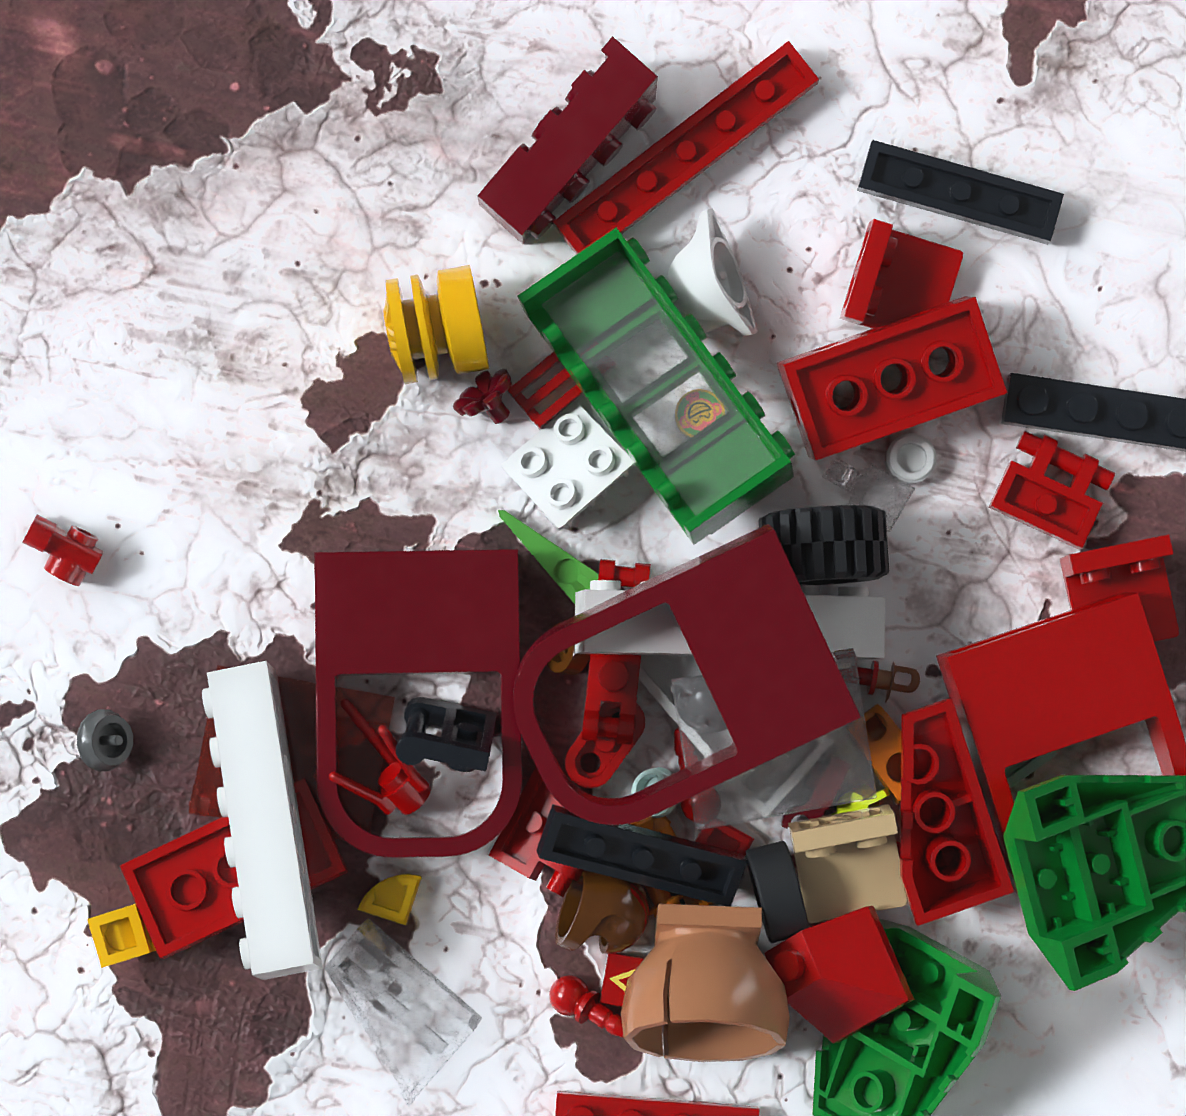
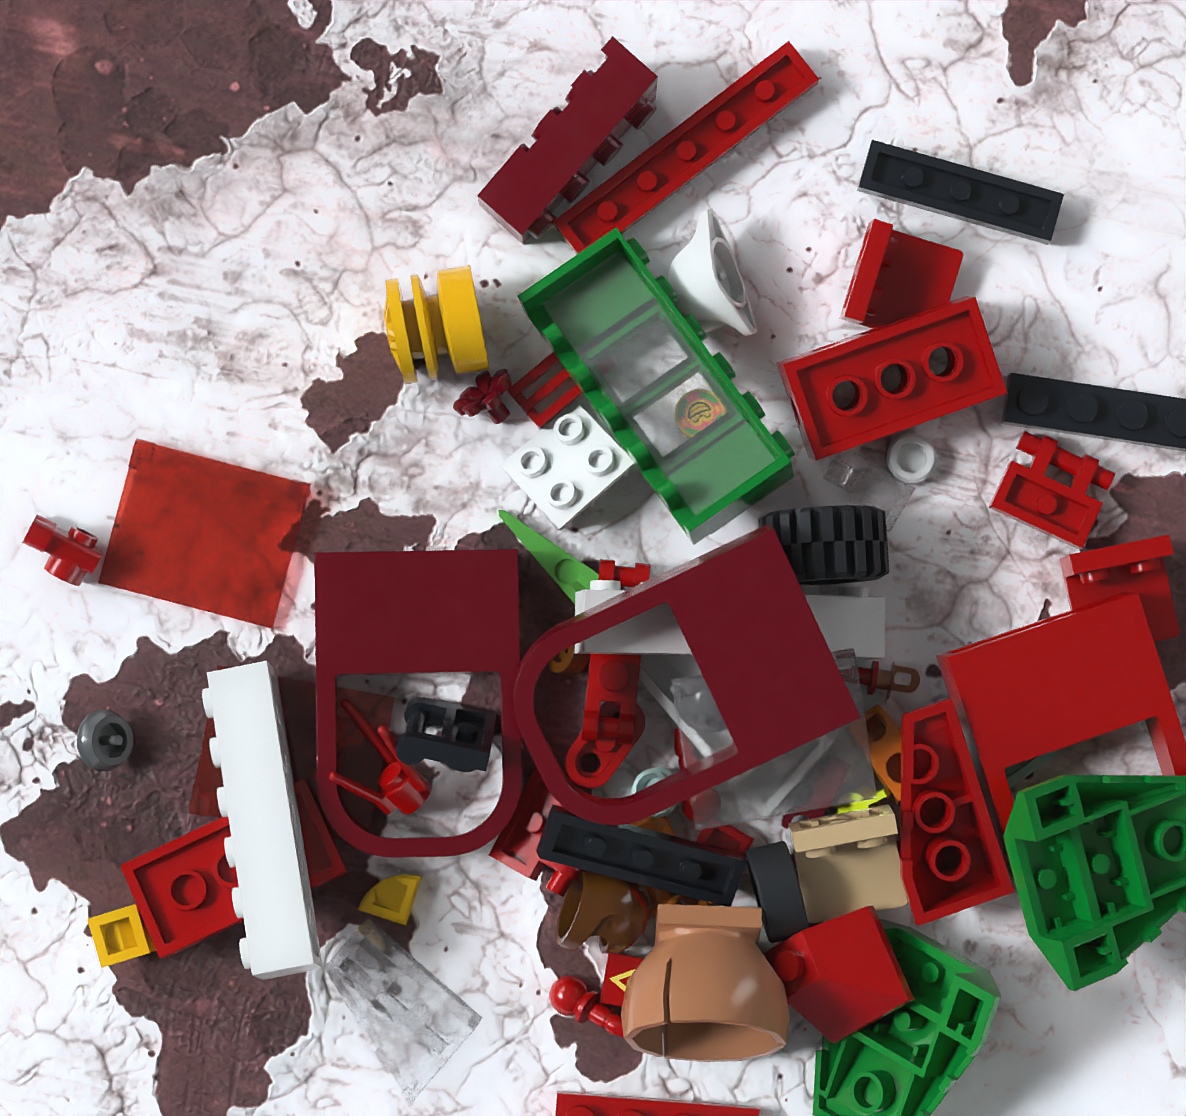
(204, 533): none -> clear red piece

